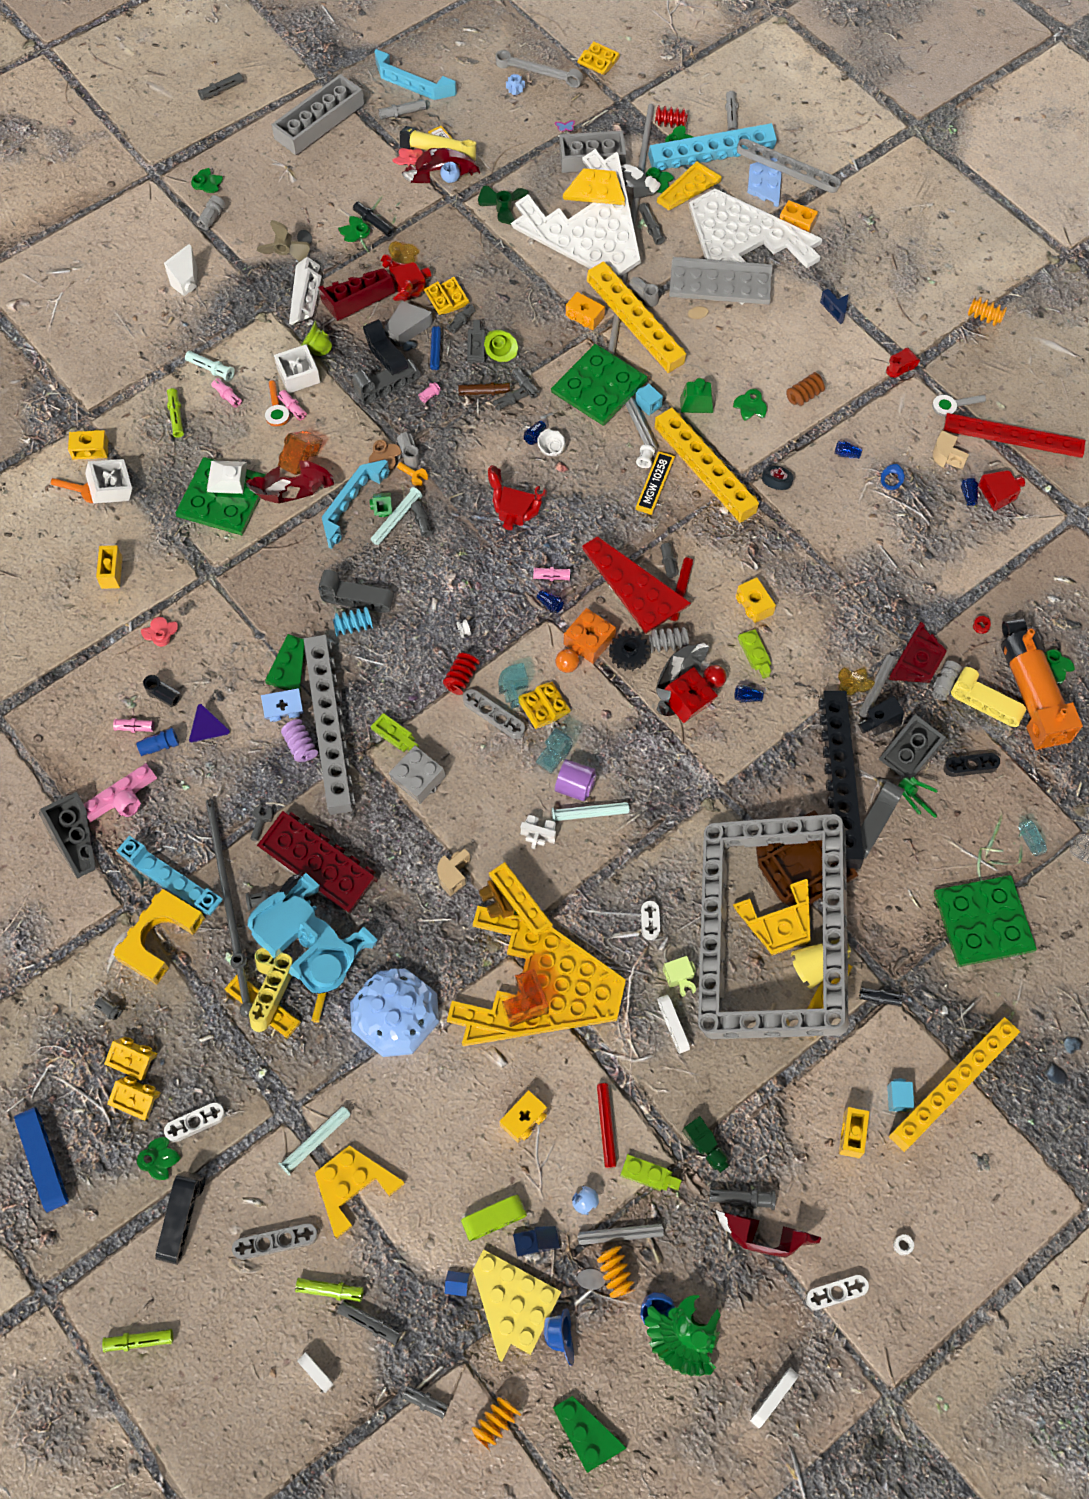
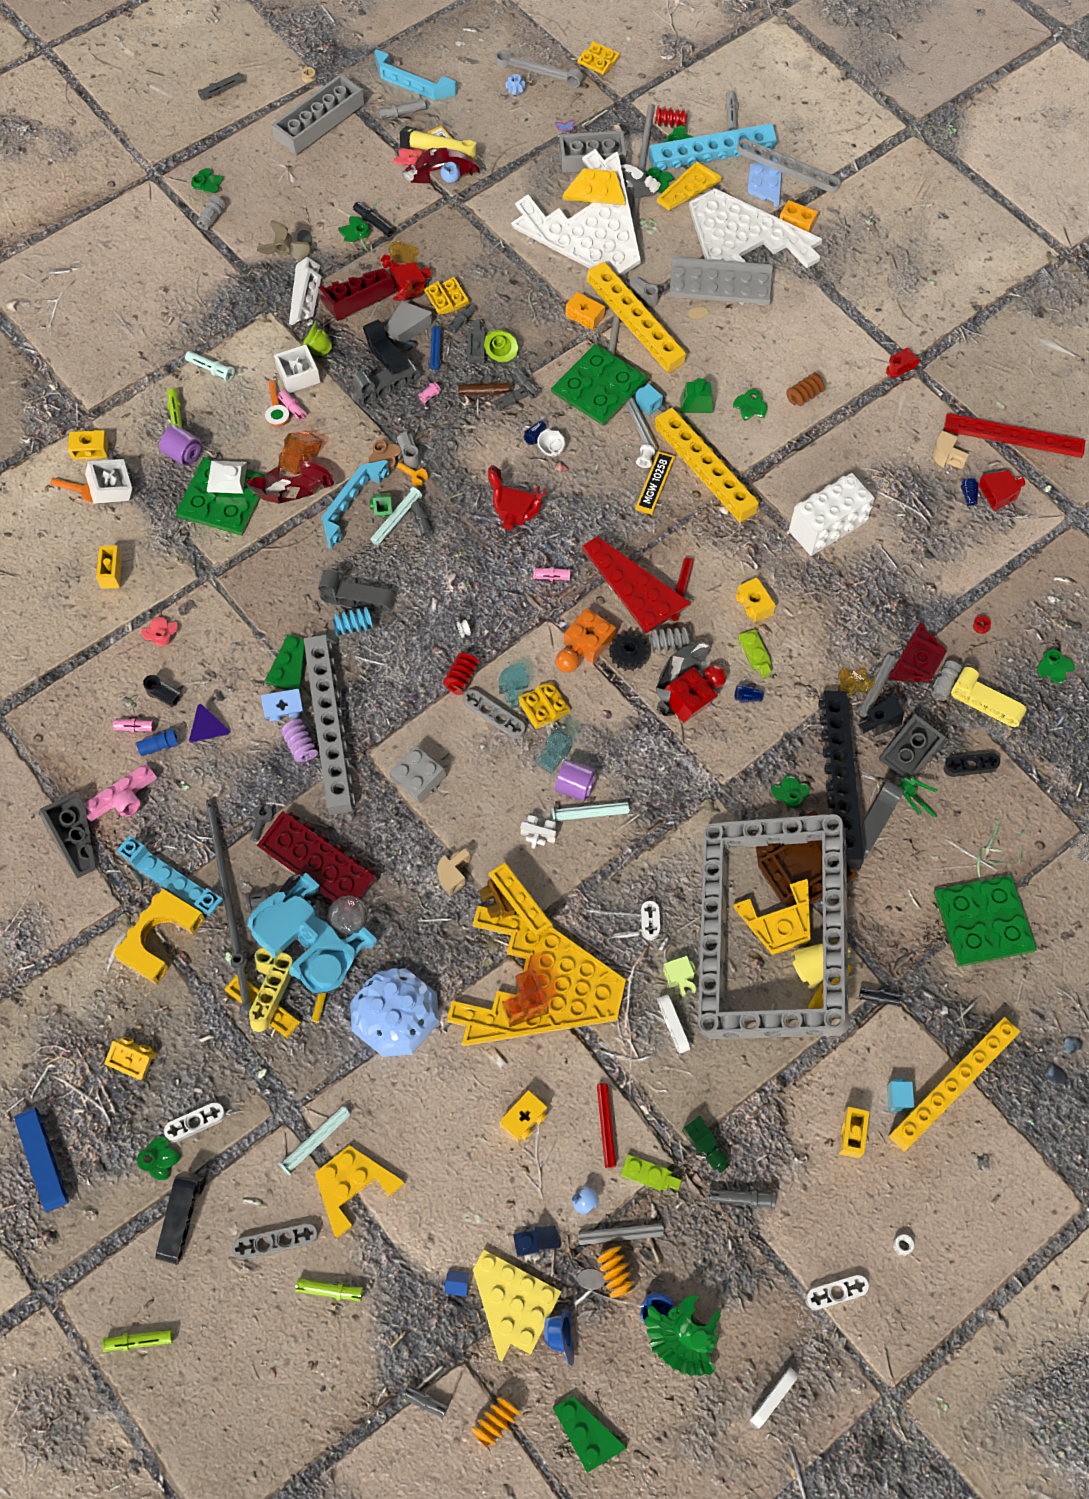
(111, 1010): dark grey pin -> none
(133, 1097): yellow bracket -> none
(180, 445): none -> medium lavender piece
(182, 270): white slope -> none
(226, 392): bright pink pin -> none
(308, 78): none -> tan bush
(315, 1372): white beam -> none
(347, 915): none -> clear cylinder
(376, 1326): dark grey pin -> none
(394, 733): lime hinge -> none
(493, 1217): lime beam -> none
(502, 200): dark green piece -> none
(550, 601): clear blue cone -> none
(653, 227): dark grey pin -> none
(668, 560): dark grey axle -> none
(743, 1231): dark red animal -> none
(777, 477): black wheel -> none
(791, 791): none -> green plate
(831, 514): none -> white brick
(834, 306): dark blue slope -> none
(847, 450): clear blue cone -> none
(894, 468): blue piece -> none
(945, 404): piece -> none
(987, 311): light orange piece -> none
(1032, 837): clear light blue beam -> none
(1051, 719): orange piece -> none

